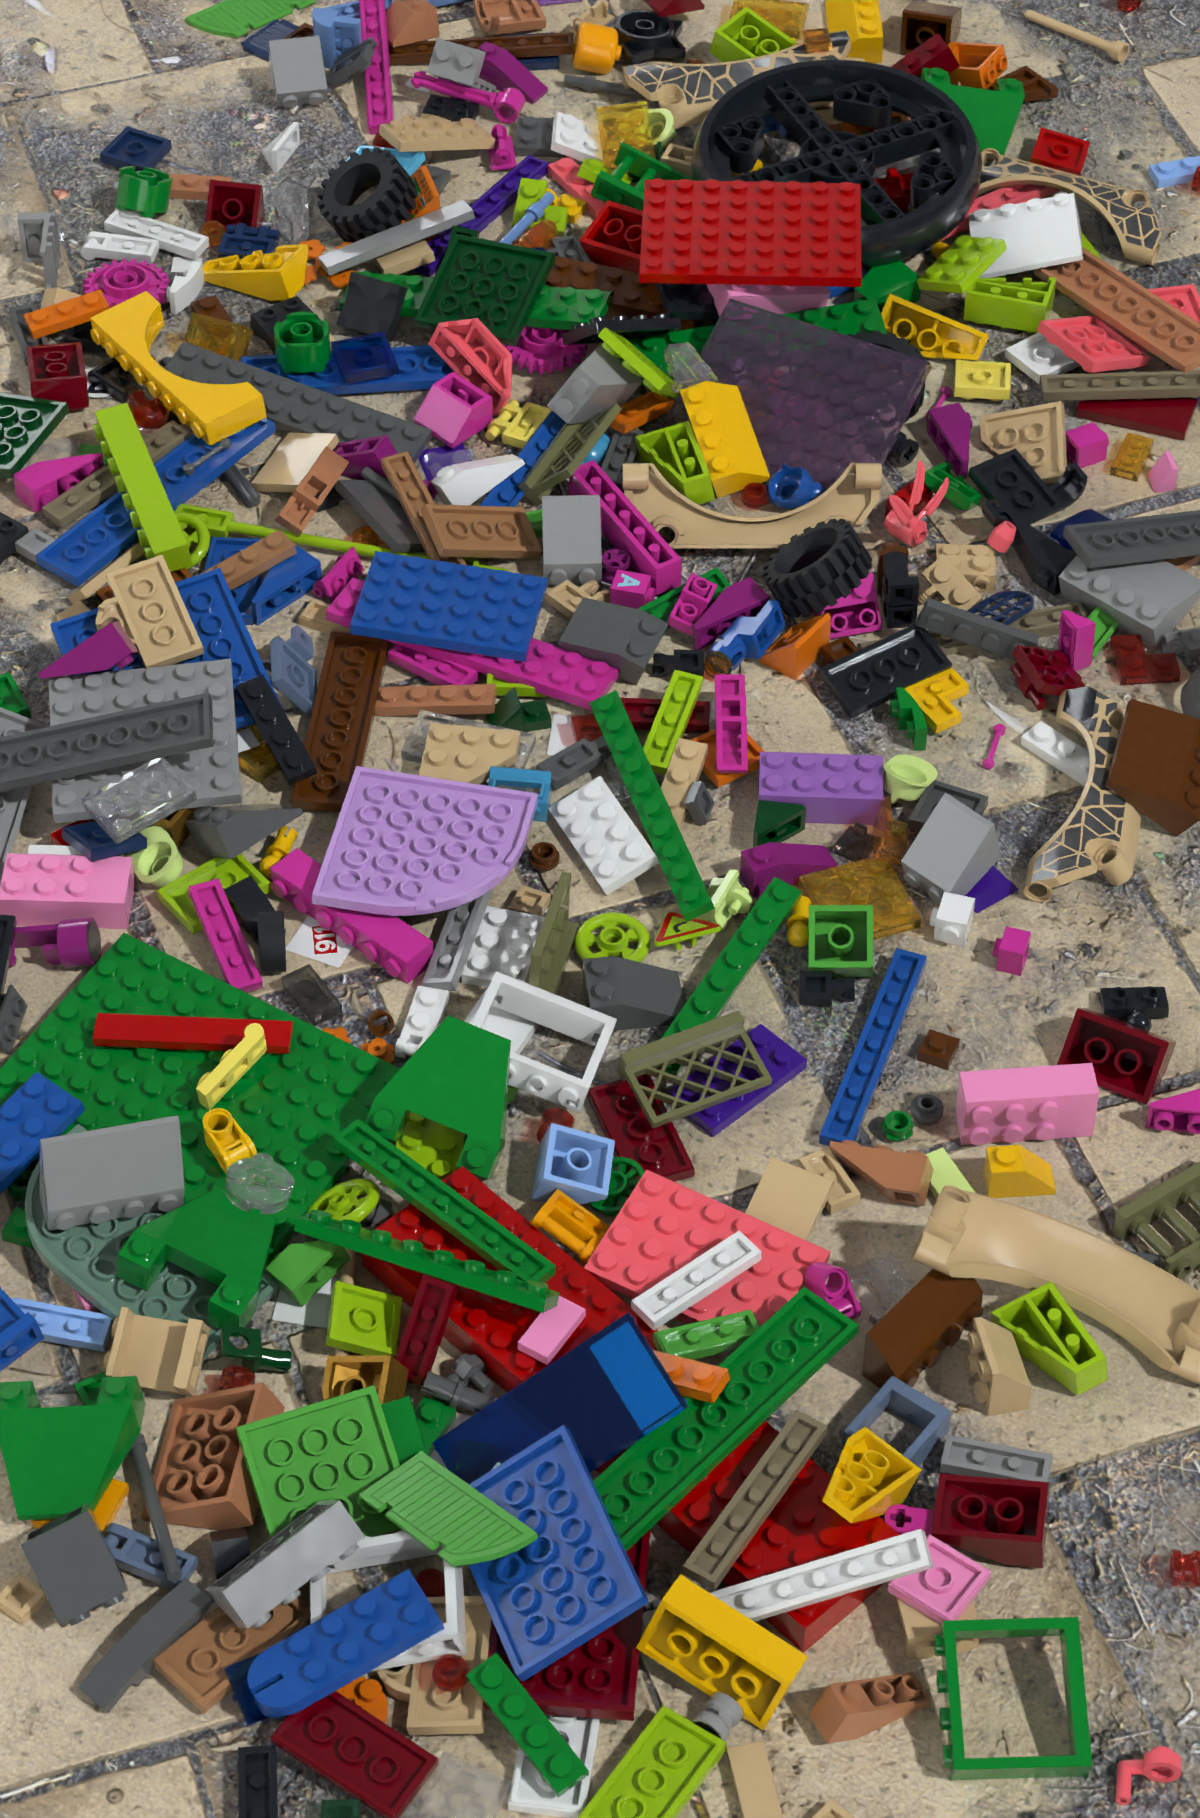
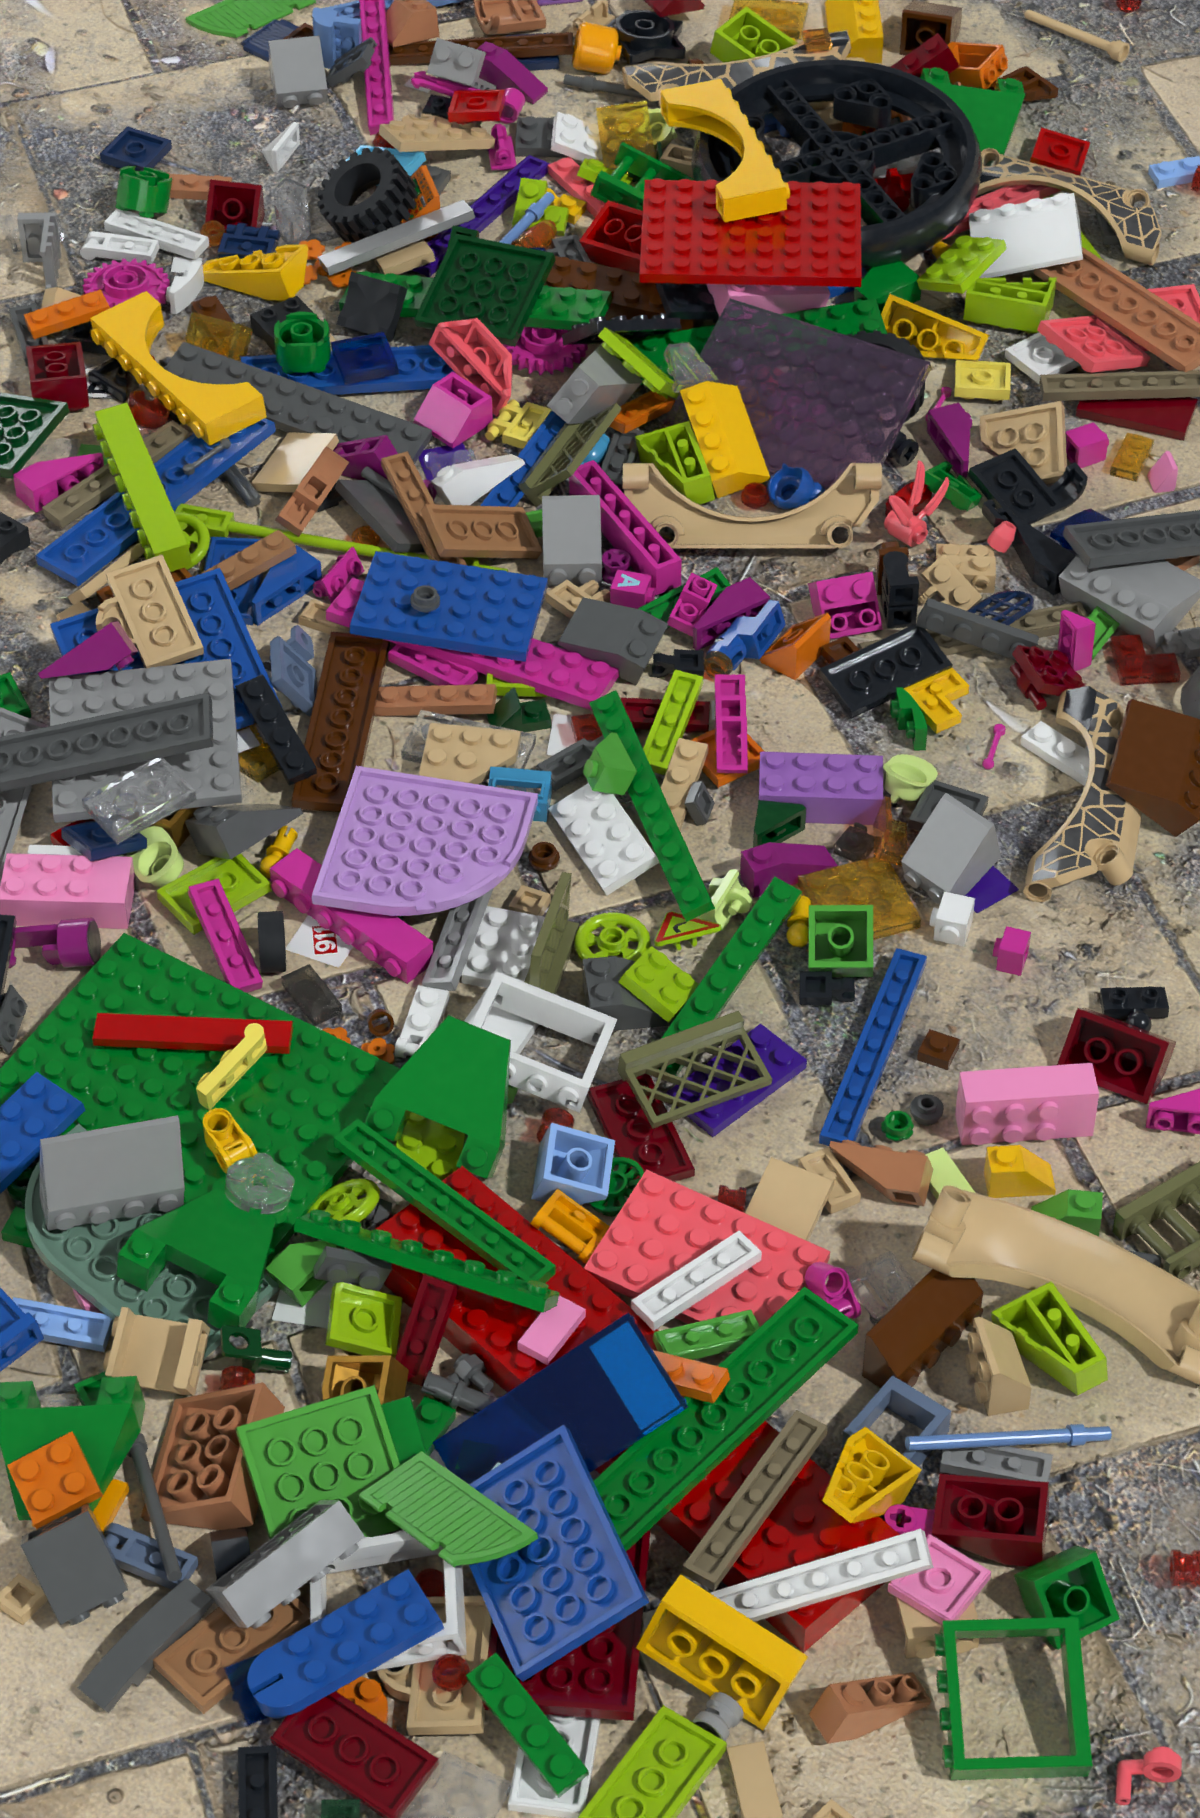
(33, 543): light grey plate -> none
(54, 1480): none -> orange plate
(247, 901): black slope -> none
(352, 1268): none -> dark grey plate
(425, 599): none -> dark grey plate
(476, 106): none -> red plate
(609, 767): none -> bright green slope
(659, 983): none -> lime plate
(733, 1198): none -> clear red wheel
(756, 184): none -> yellow arch
(817, 568): black tyre -> none
(1068, 1587): none -> green slope
(1072, 1435): none -> medium blue bar
(1075, 1208): none -> bright green slope

